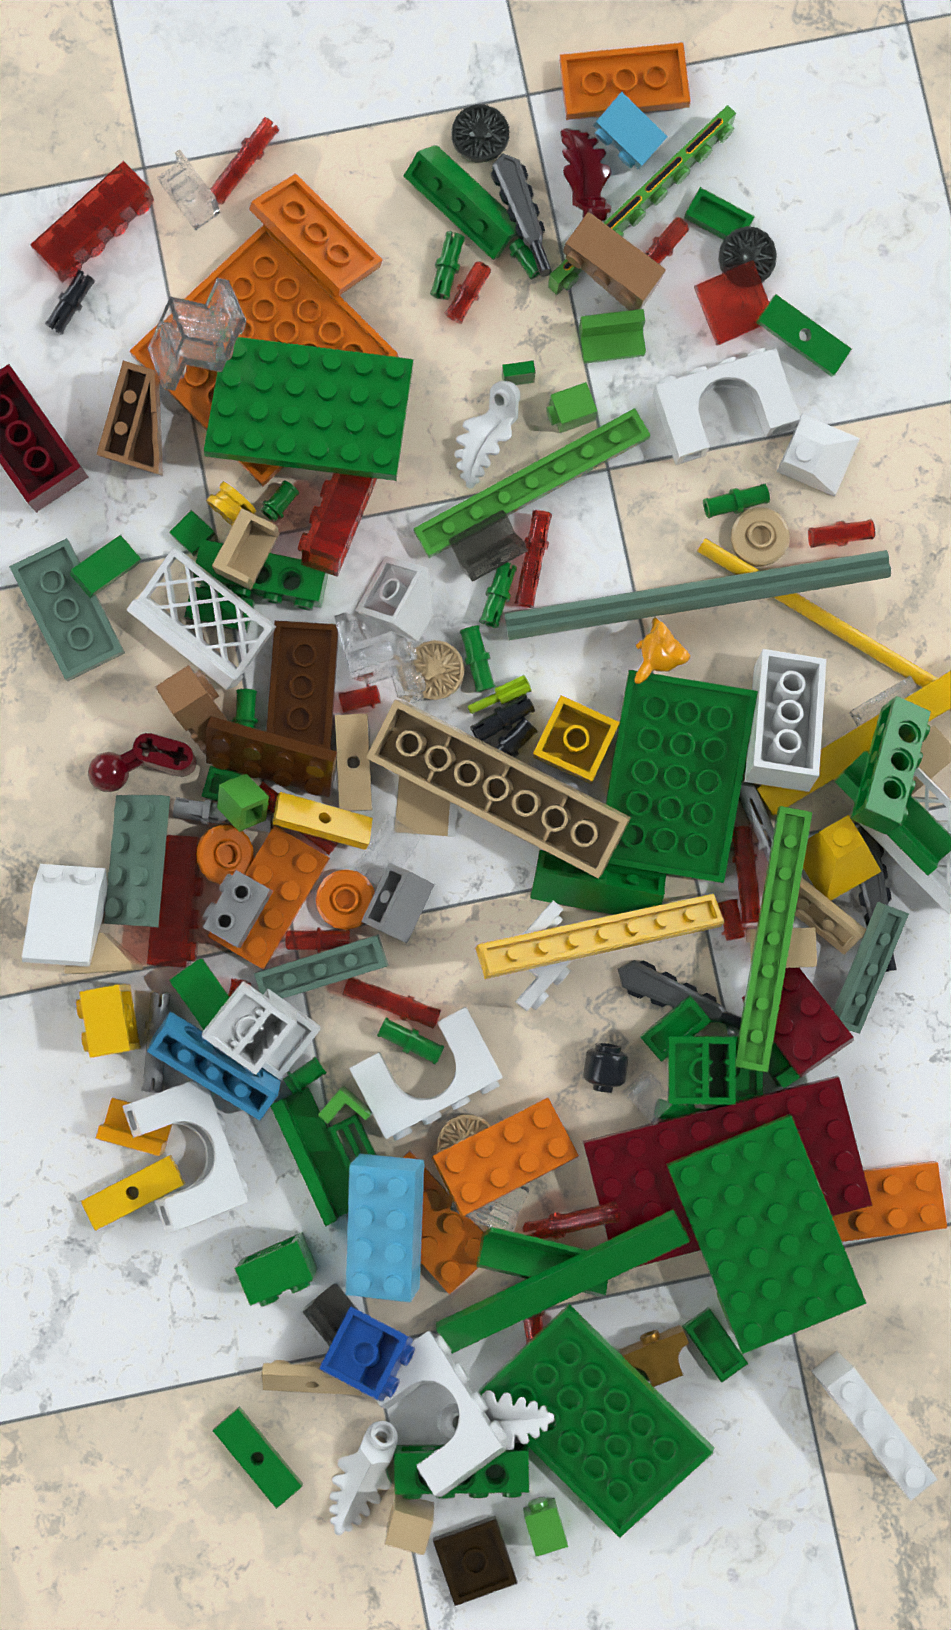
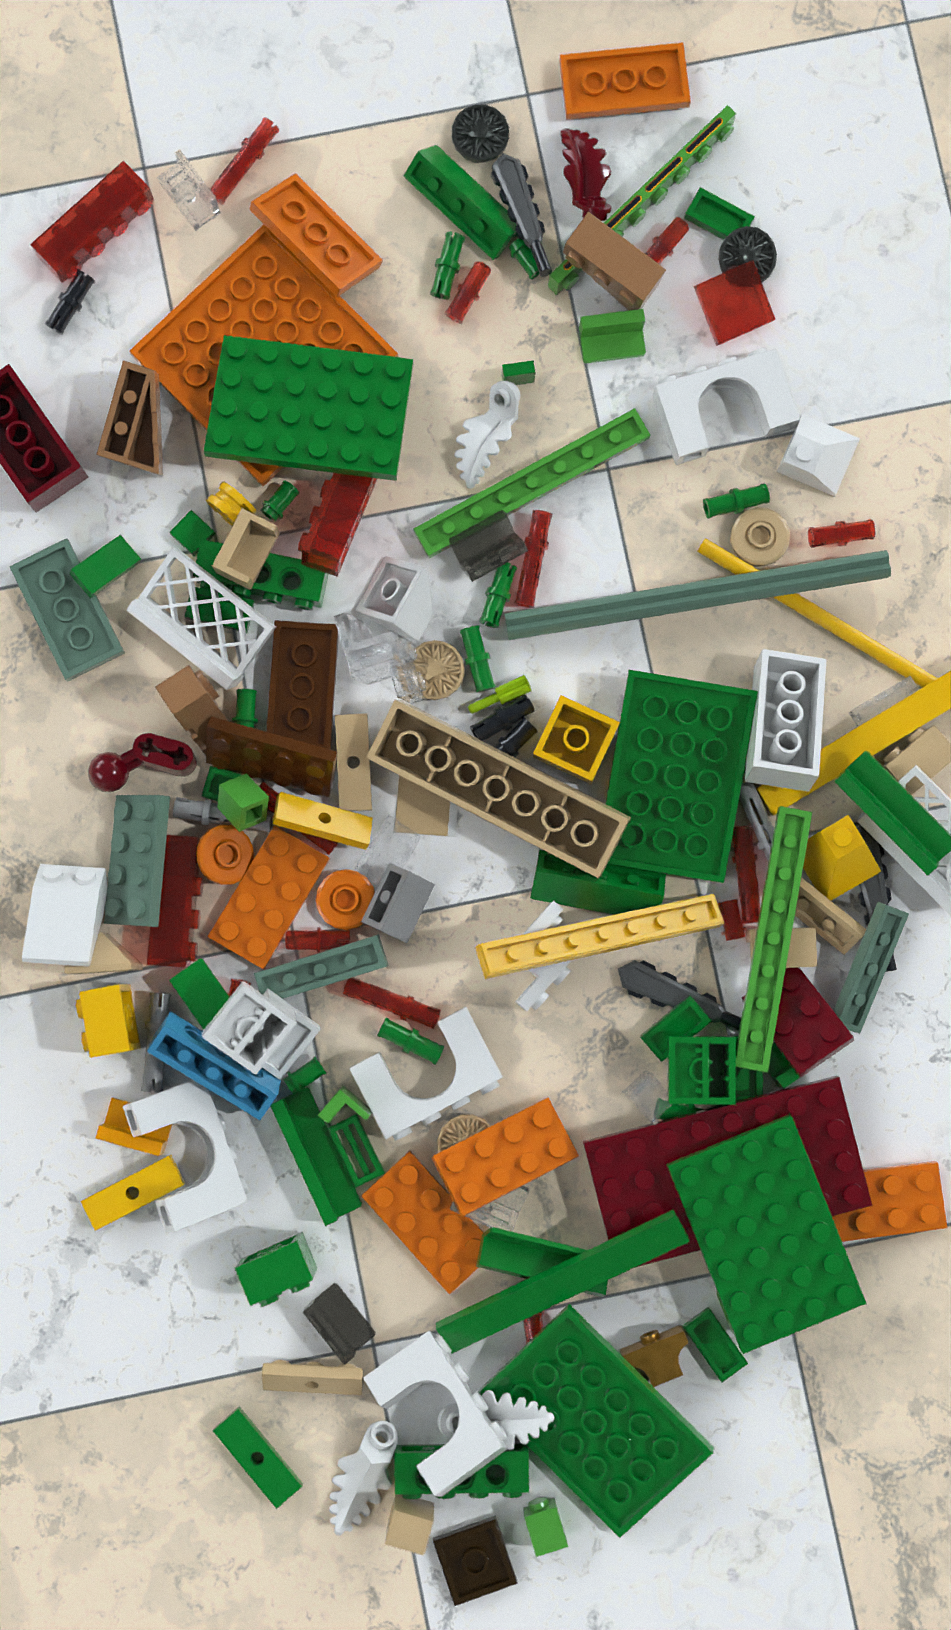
(196, 334): clear bracket -> none
(236, 908): light grey brick -> none
(360, 698): clear red pin -> none
(368, 1355): blue plate -> none
(384, 1227): medium azure brick -> none
(559, 1224): clear red pin -> none
(571, 408): bright green brick -> none
(605, 1067): black head -> none
(629, 132): medium azure brick -> none
(659, 651): light orange animal -> none
(820, 345): green tile -> none
(872, 806): green brick -> none
(875, 1425): white arch -> none

